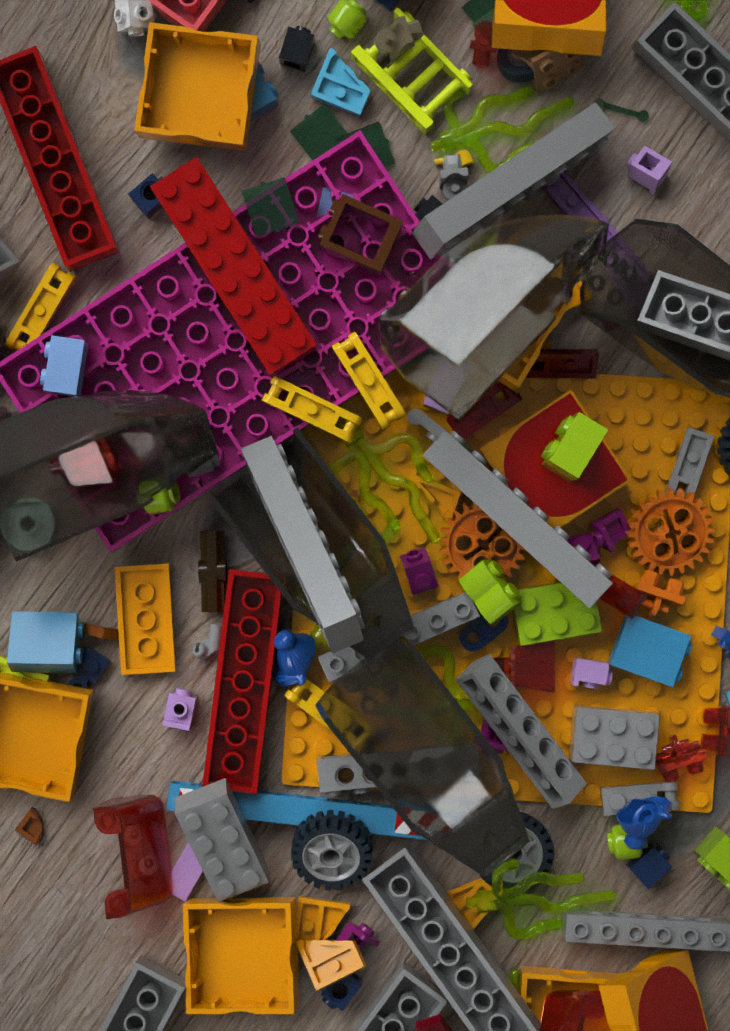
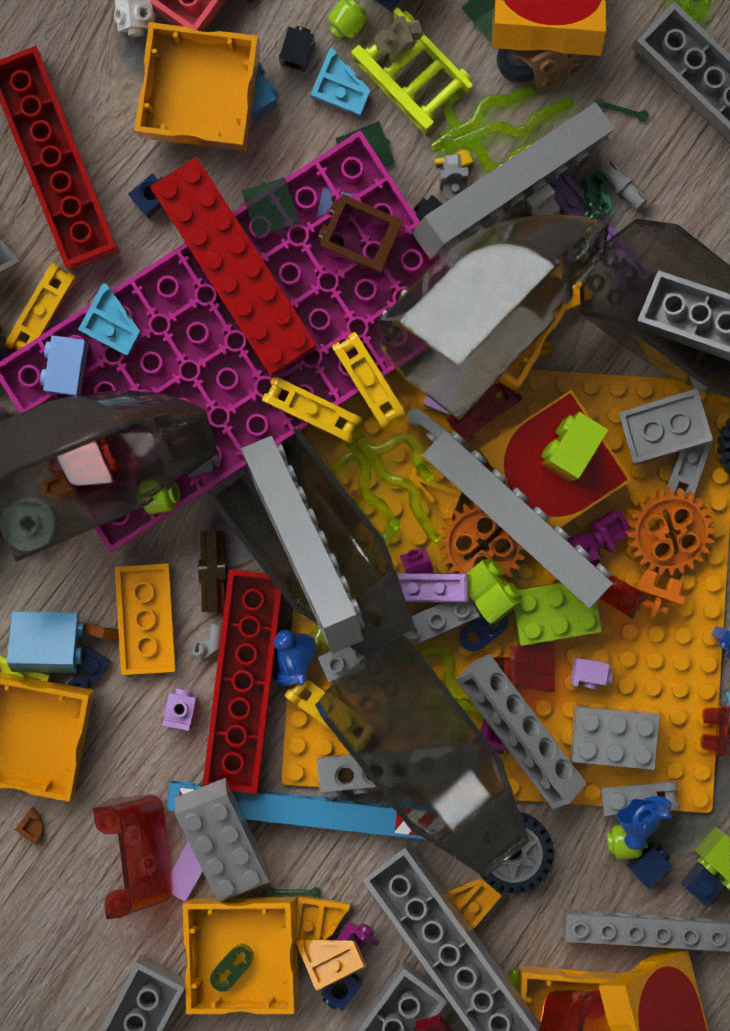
(57, 487): none -> dark orange tile
(110, 322): none -> medium azure wing
(227, 963): none -> clear green beam
(315, 892): none -> clear green hinge
(319, 132): clear green piece -> none
(331, 868): wheel -> none
(435, 587): none -> lavender tile
(482, 44): clear red hips -> none
(506, 899): clear neon green plant -> none
(543, 202): none -> white slope
(565, 364): dark red plate -> none
(598, 196): none -> clear green beam
(623, 185): none -> light grey pin
(648, 168): lavender brick -> none
(650, 650): dark azure brick -> none
(666, 427): none -> light grey plate
(679, 755): clear red hips -> none
(702, 884): none -> dark blue brick

